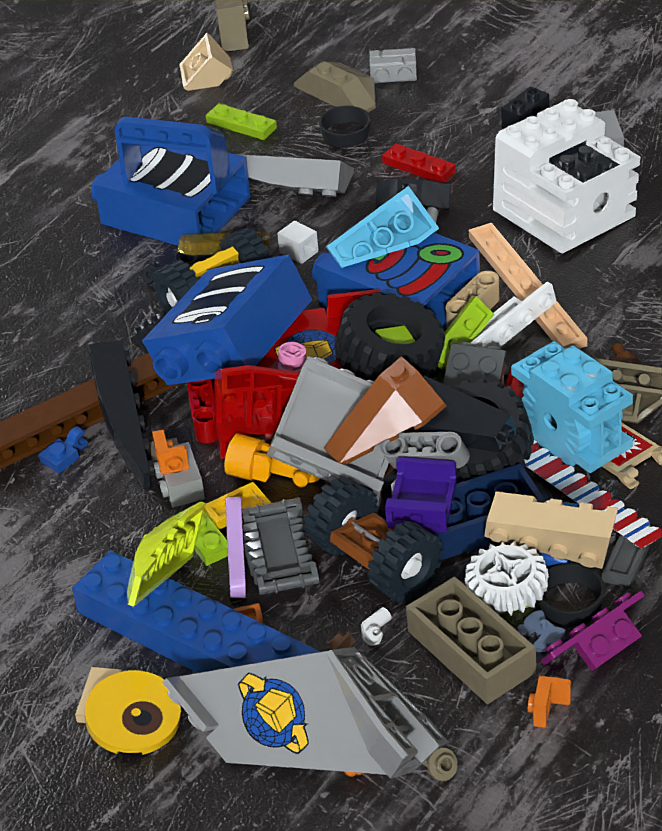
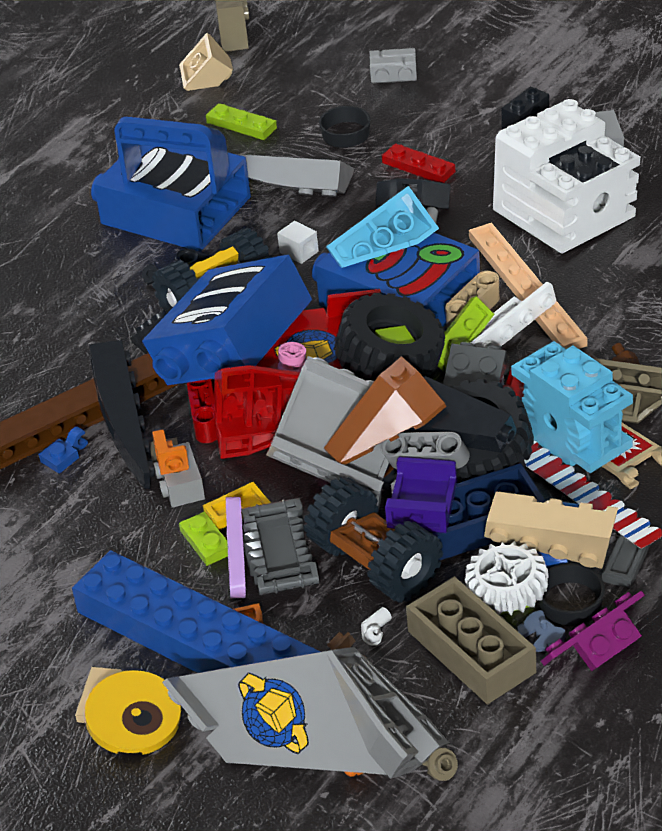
(164, 552): neon yellow wedge -> none
(209, 243): clear yellow beam -> none
(248, 460): light orange piece -> none
(339, 85): dark tan wedge -> none
(548, 691): orange bracket -> none

